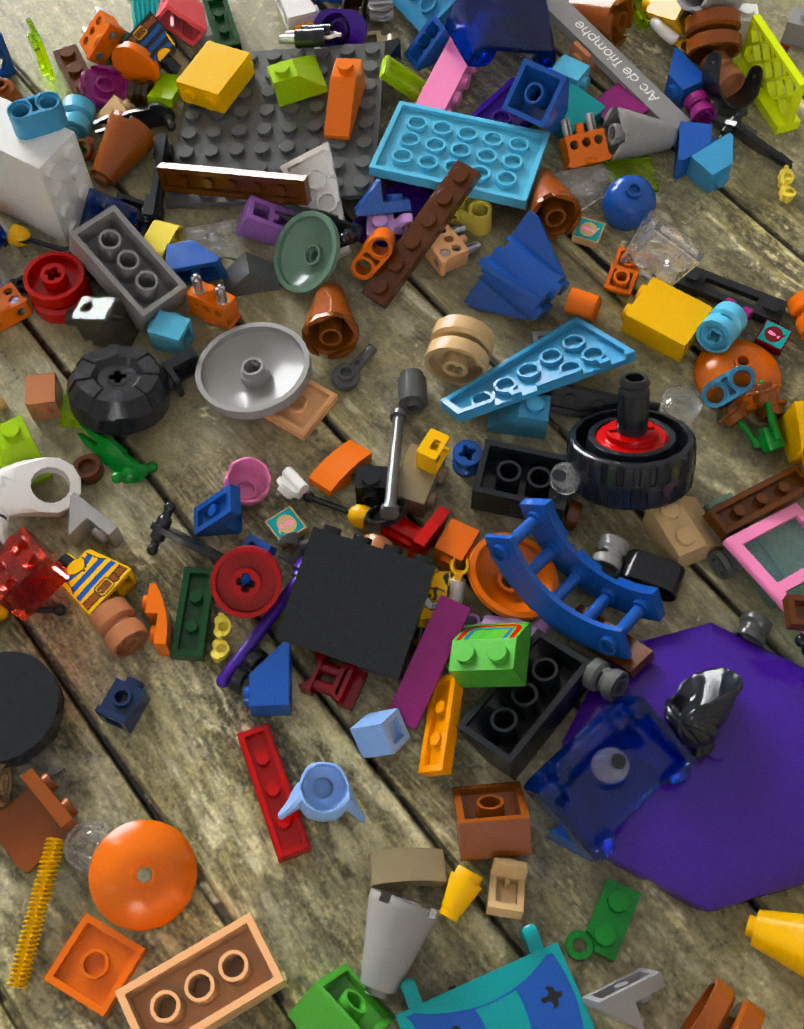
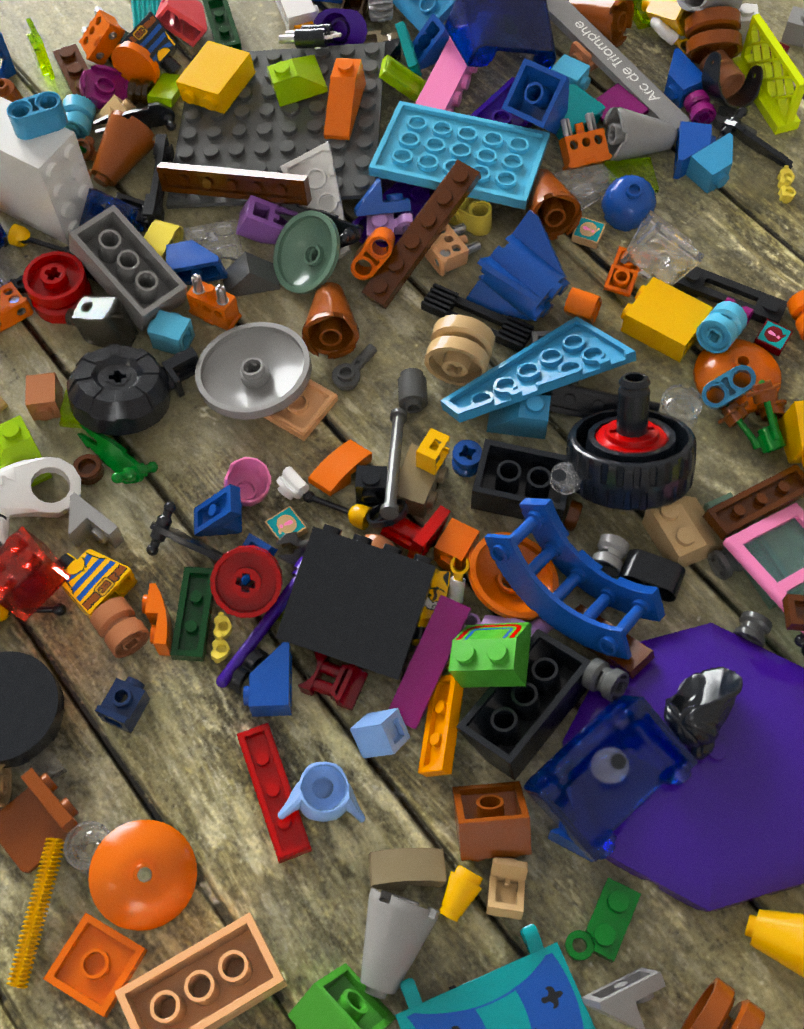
(408, 48): none -> teal tile
(513, 334): none -> black container

